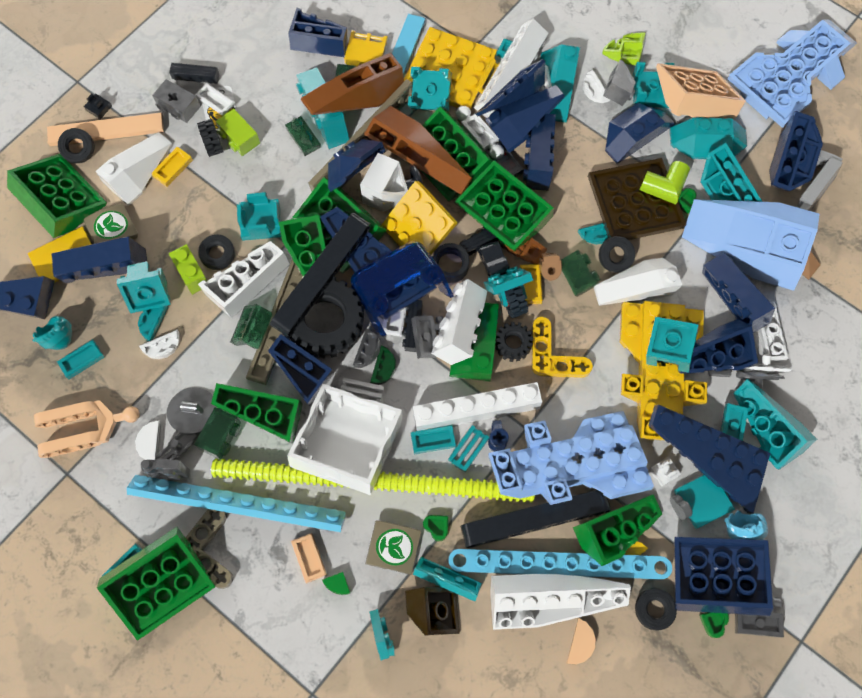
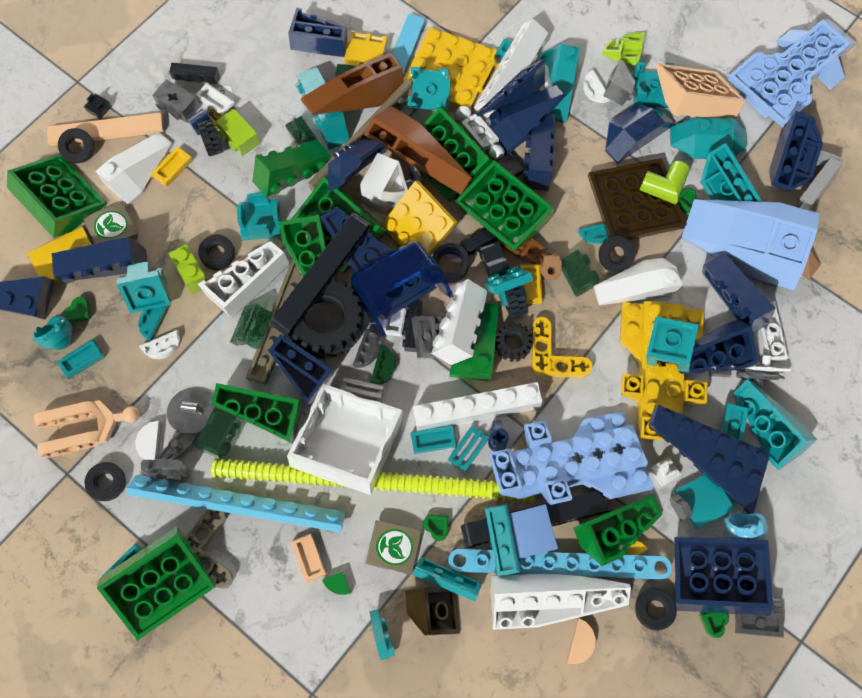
(77, 310): none -> green tile
(93, 475): none -> black tyre
(196, 118): none -> dark blue brick
(288, 167): none -> green wedge
(502, 540): none -> teal tile
(533, 531): none -> medium blue slope

